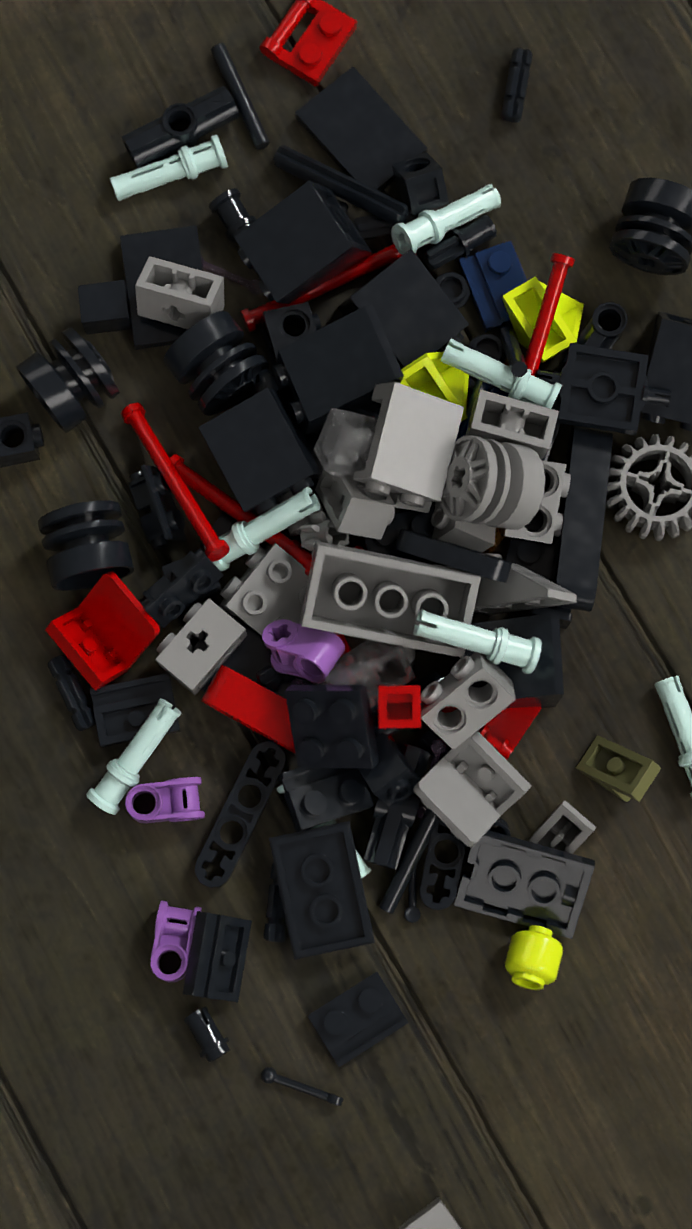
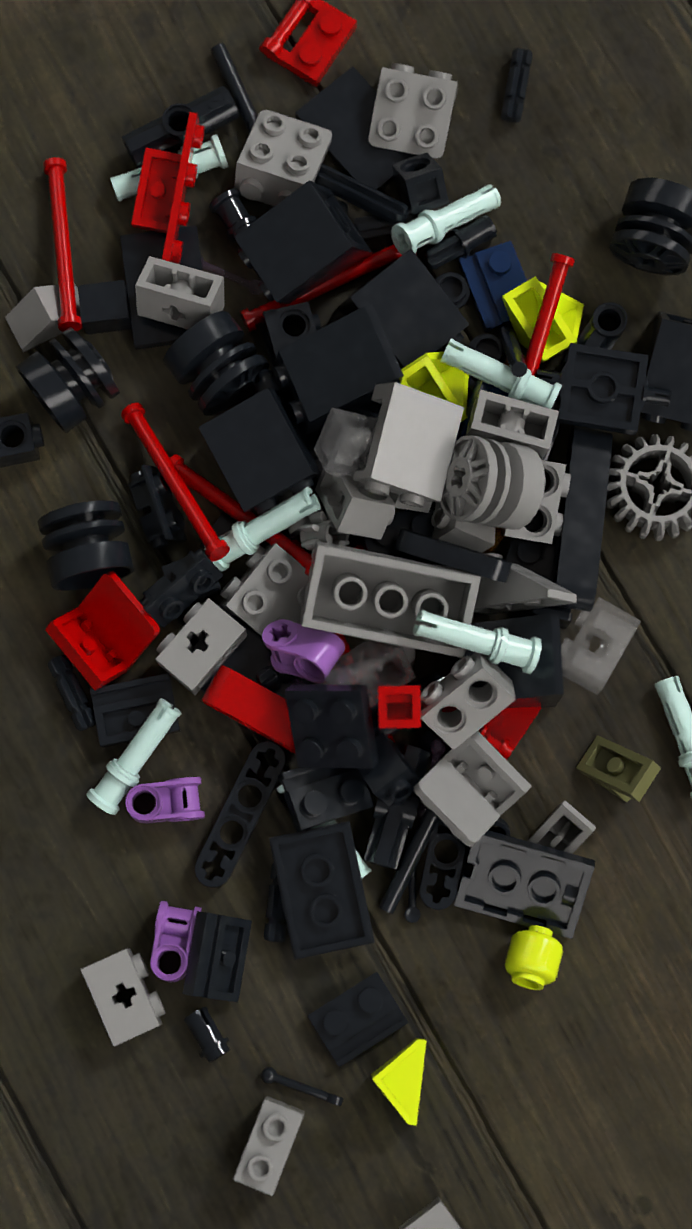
(37, 316): none -> light grey slope
(55, 169): none -> red bar
(119, 1019): none -> light grey brick
(163, 189): none -> red bracket
(269, 1145): none -> light grey brick
(279, 157): none -> light grey bracket
(402, 1079): none -> neon yellow slope
(412, 111): none -> light grey bracket
(615, 631): none -> clear brick

